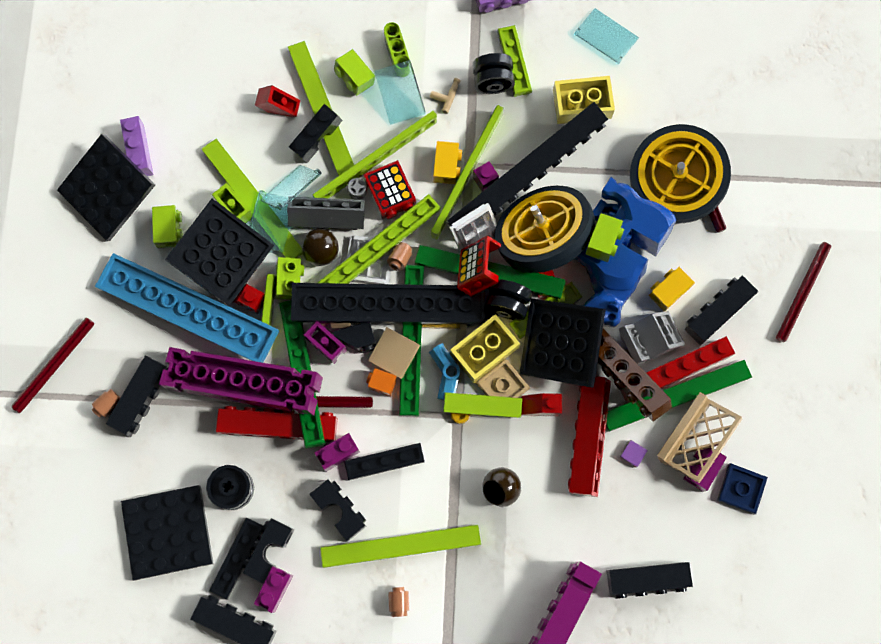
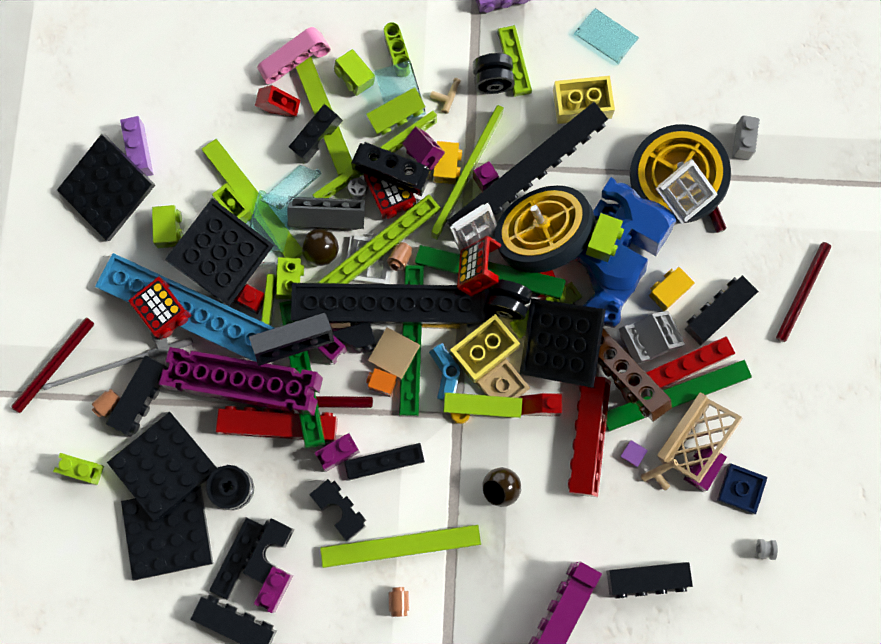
(79, 468): none -> lime brick
(159, 308): none -> panel
(162, 348): none -> light grey piece
(162, 466): none -> black plate
(291, 339): none -> black brick
(293, 54): none -> bright pink beam
(395, 176): none -> black brick
(396, 111): none -> lime brick
(423, 148): none -> magenta brick
(656, 473): none -> tan piece
(686, 191): none -> clear piece
(745, 137): none -> light grey brick
(766, 549): none -> light grey wheel

